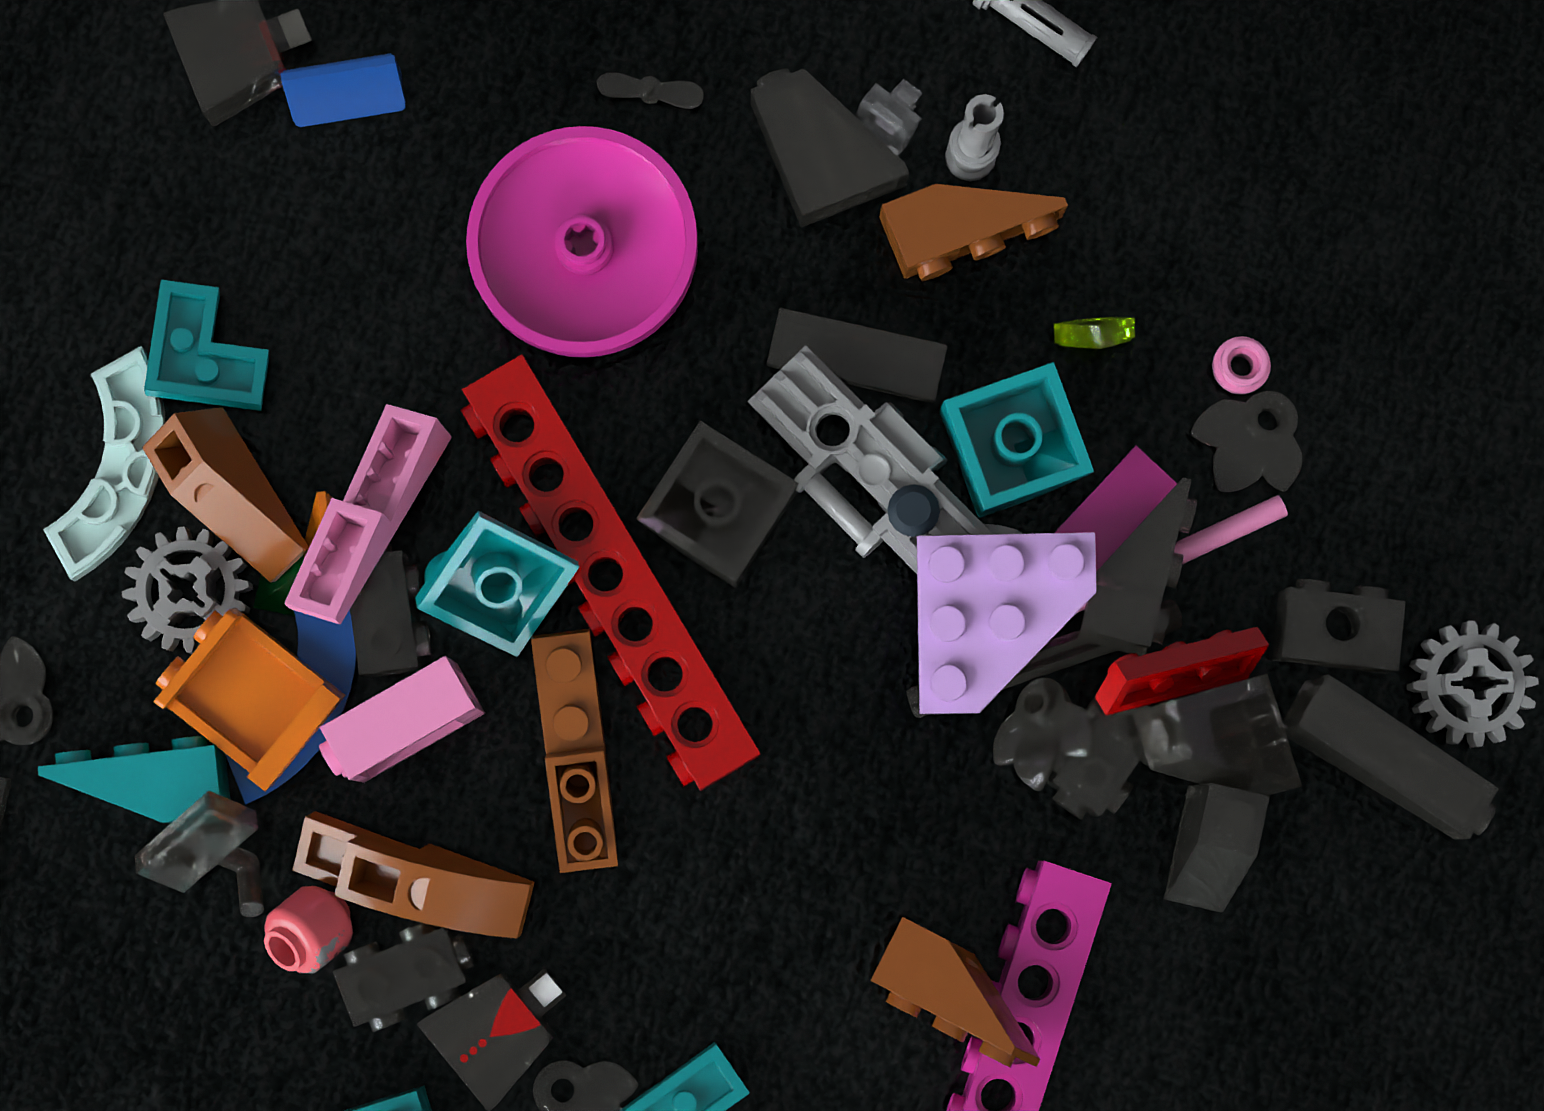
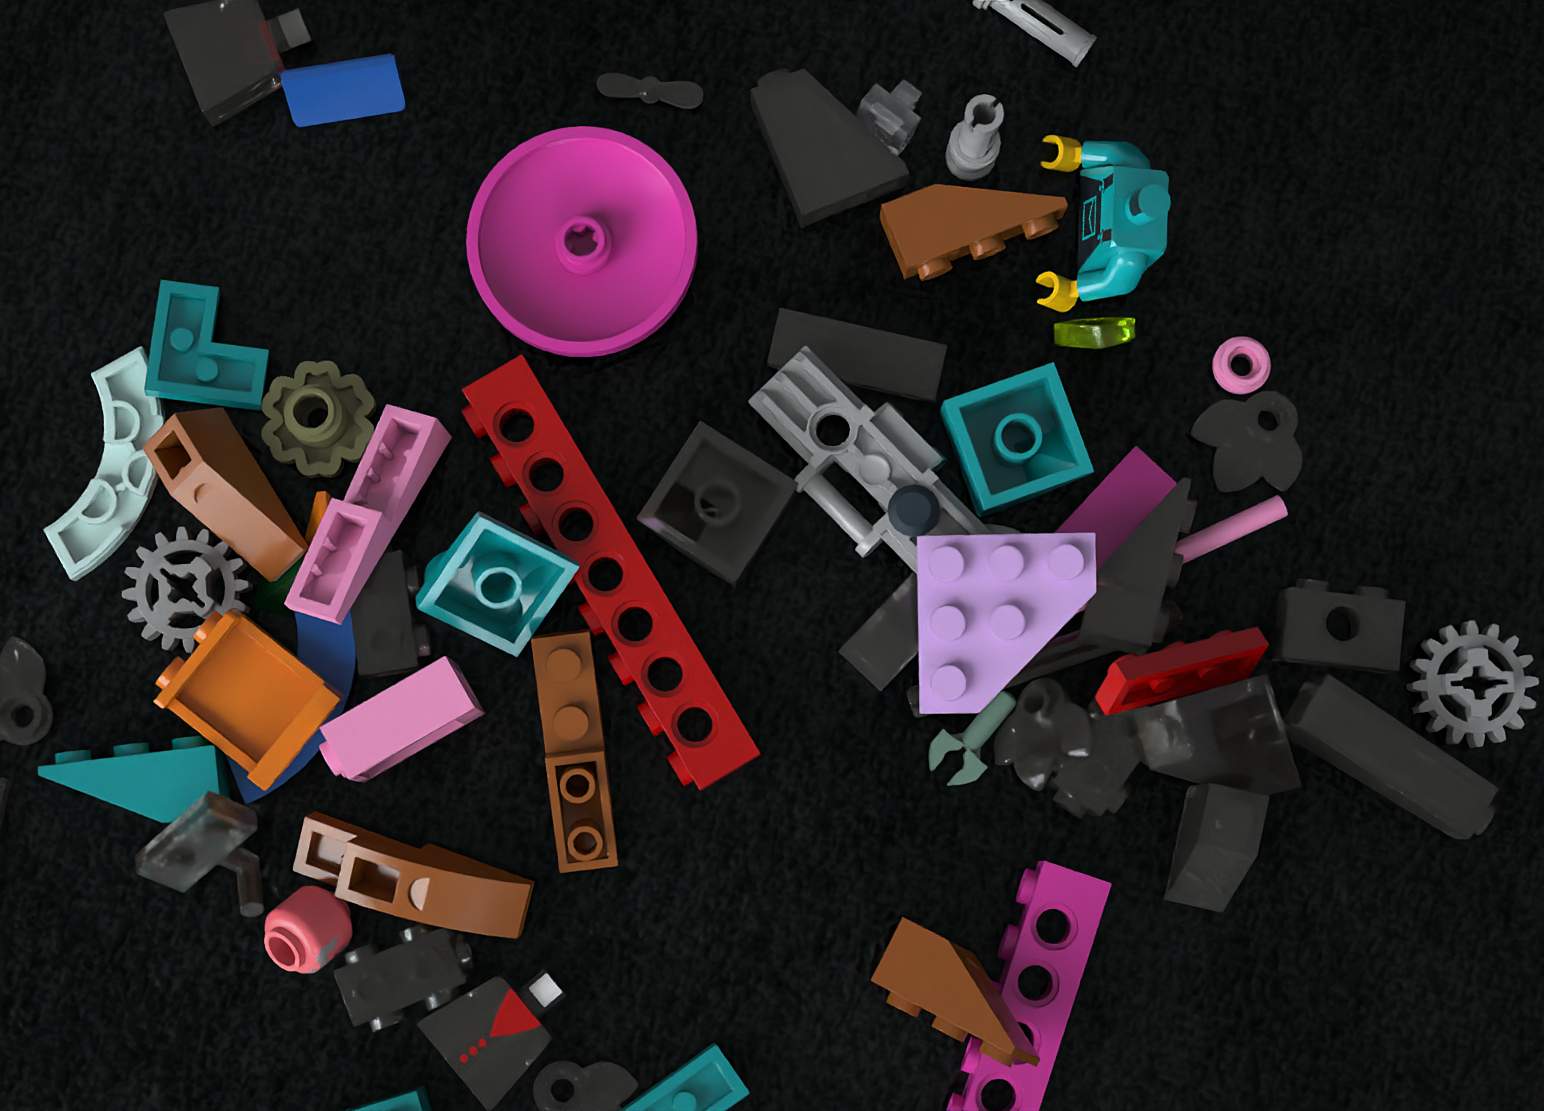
(296, 401): none -> olive plant
(888, 636): none -> clear smoke slope
(972, 739): none -> sand green bar
(1119, 220): none -> teal torso

